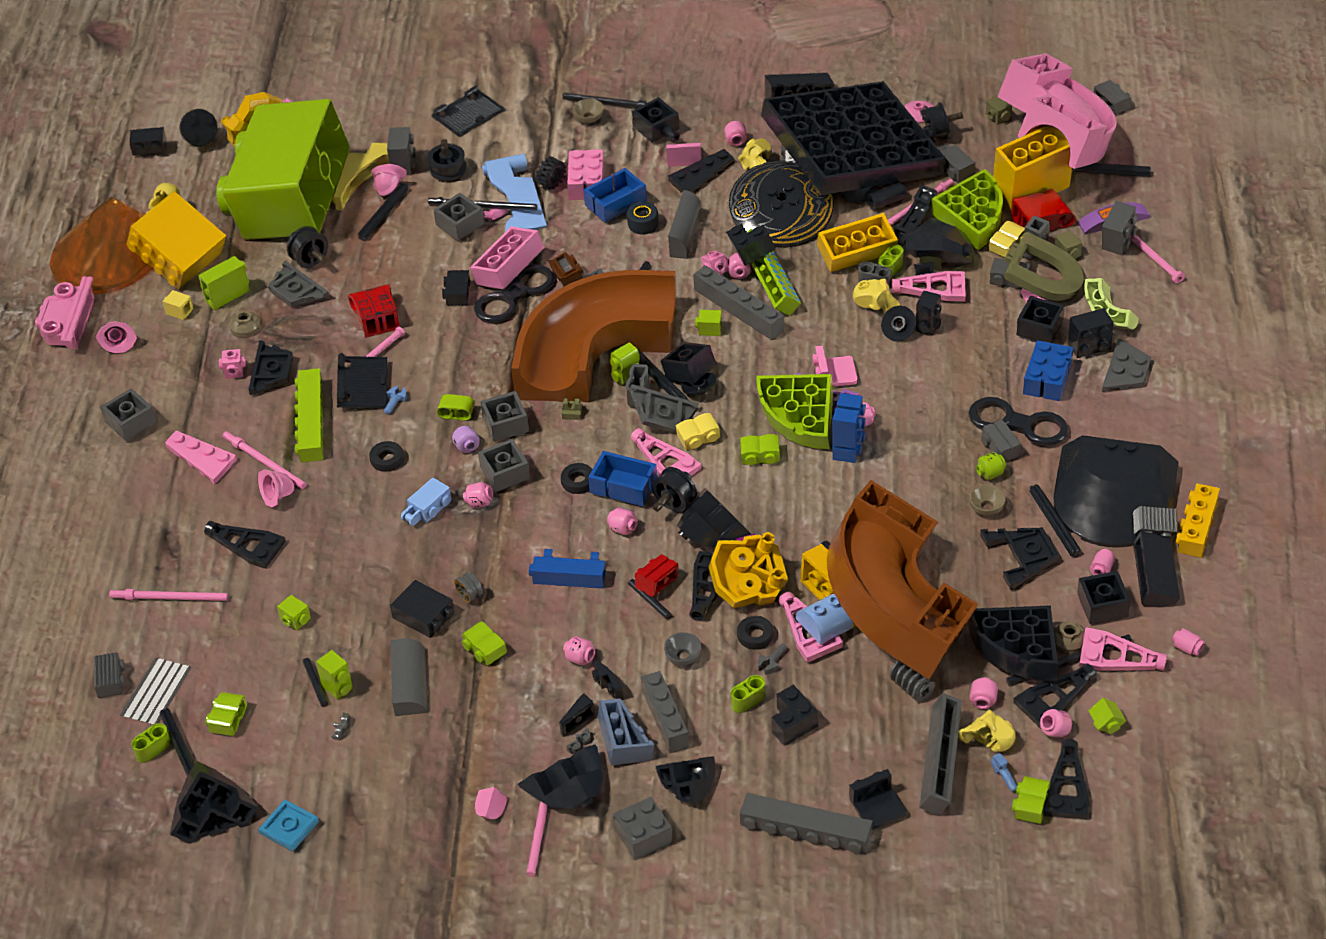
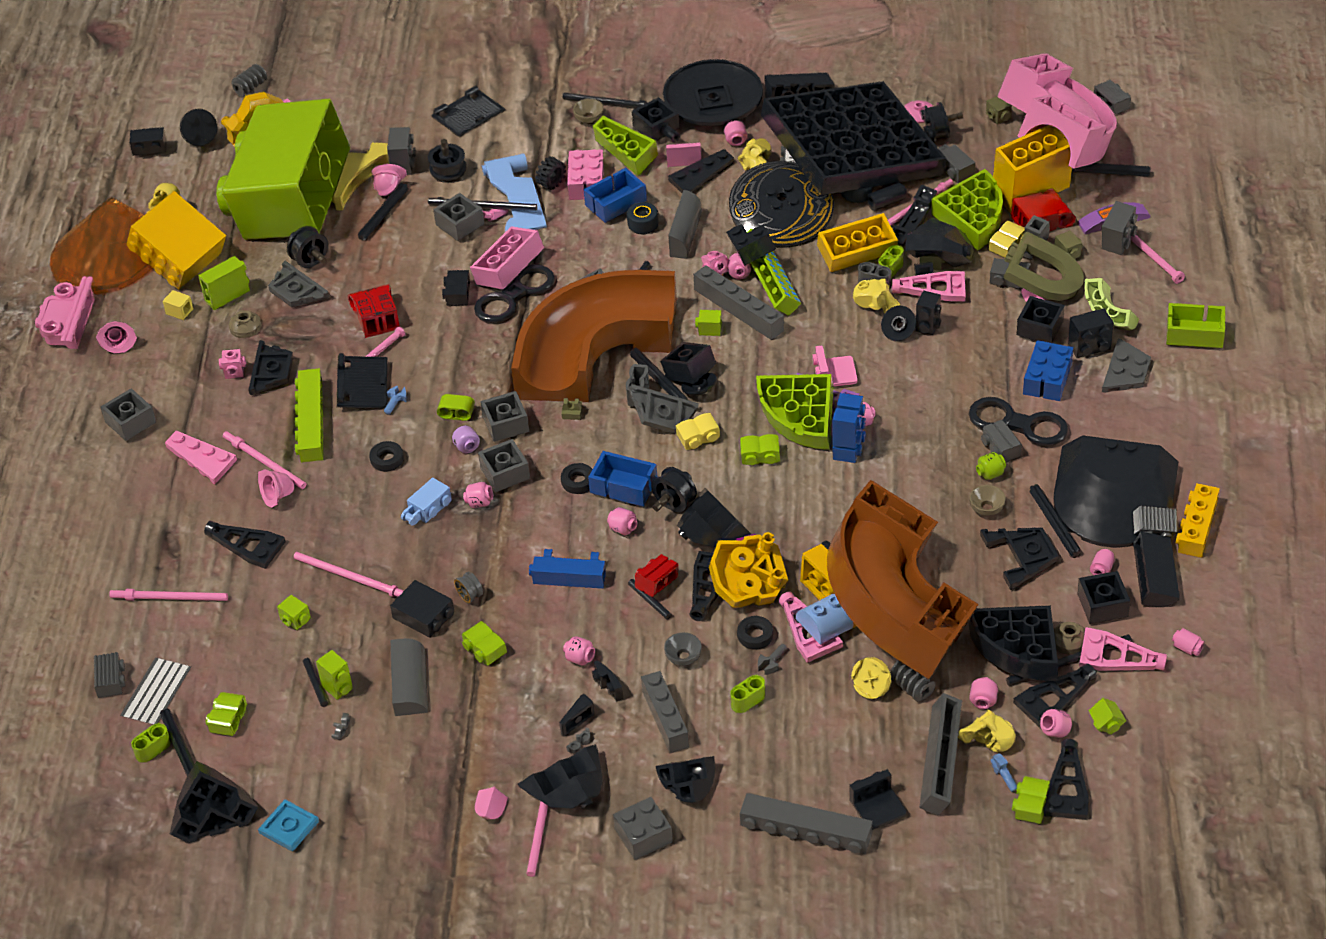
(248, 80): none -> dark grey piece
(392, 590): none -> bright pink bar
(566, 269): reddish brown window -> none
(621, 362): lime brick -> none
(621, 734): sand blue wedge -> none
(627, 145): none -> lime wedge
(646, 442): bright pink plate -> none
(732, 85): none -> black dish
(795, 715): black brick -> none
(871, 677): none -> light yellow tile
(1187, 326): none -> lime piece

